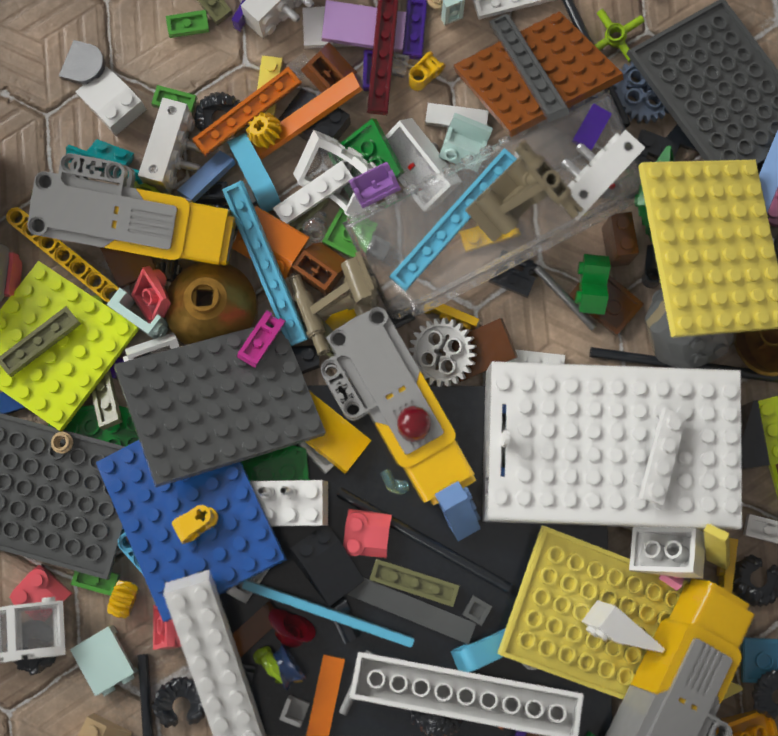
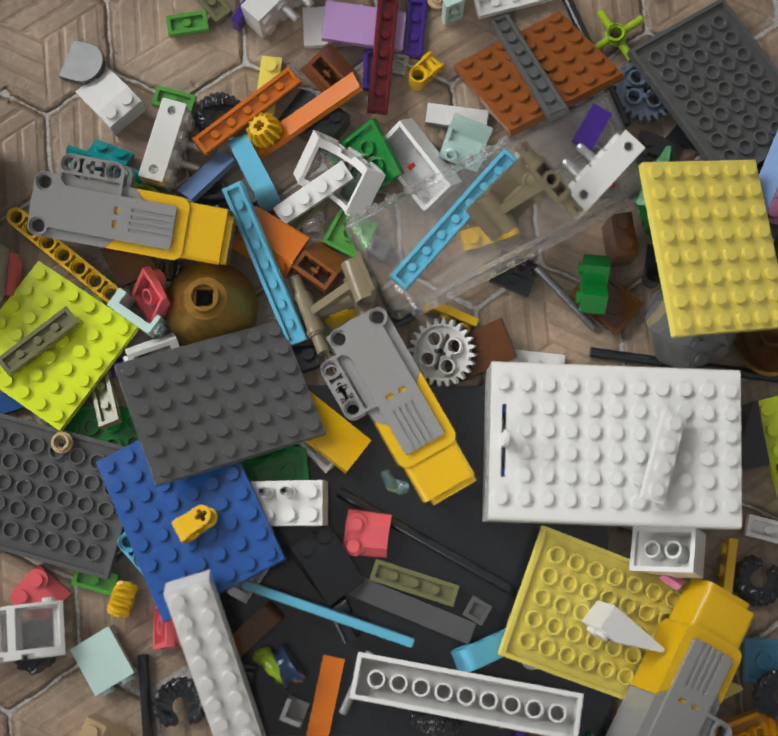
(260, 339): dark pink plate -> none
(290, 628): dark red piece -> none
(374, 185): medium lavender hinge -> none
(413, 423): dark red hair -> none
(459, 510): medium blue brick -> none
(717, 546): light yellow tile -> none

